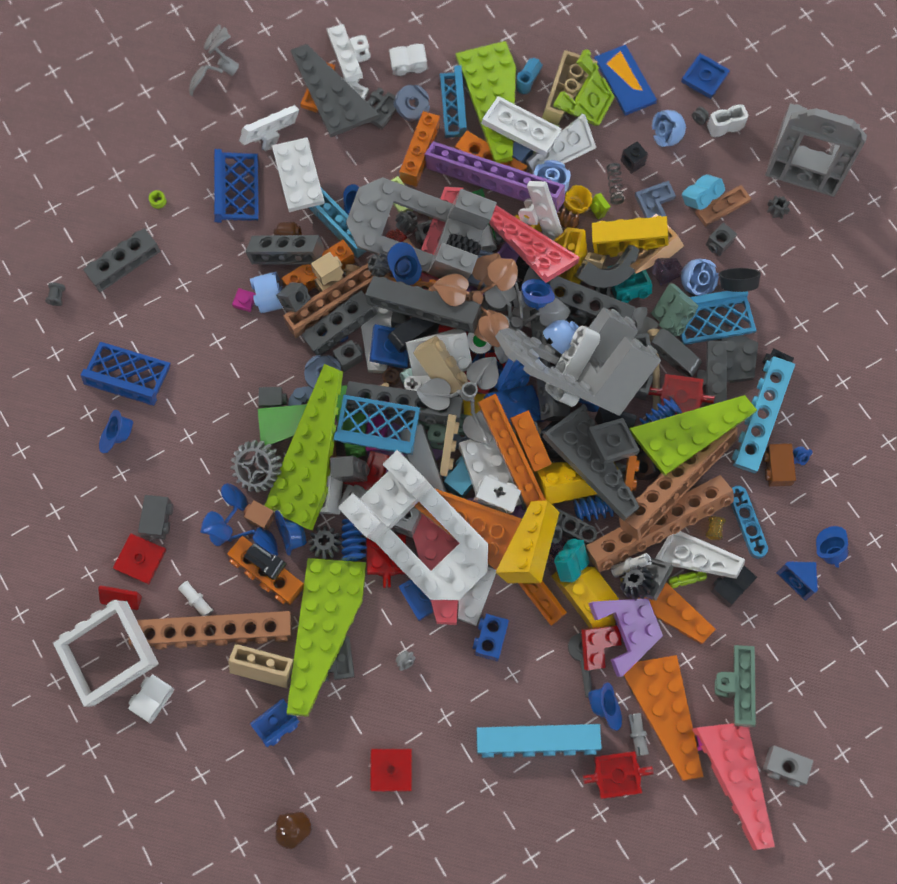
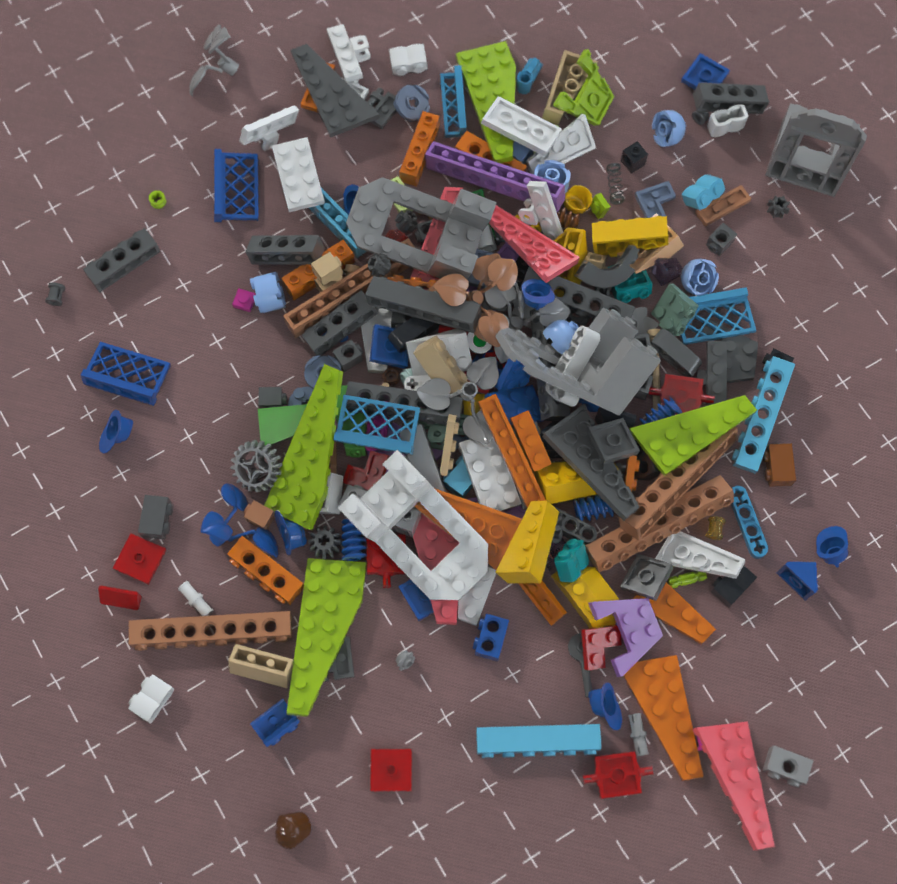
(137, 637): white window -> none
(269, 564): black piece -> none
(288, 228): reddish brown head -> none
(293, 296): dark grey brick -> none
(349, 469): dark grey brick -> none
(404, 263): blue piece -> none
(464, 243): black tyre -> none
(487, 496): white brick -> none
(625, 80): blue tile -> none
(637, 583): black gear -> none
(642, 561): white pin -> none
(720, 96): none -> dark grey brick
(739, 279): black tyre -> none
(740, 685): sand green plate -> none
(801, 455): blue plate -> none

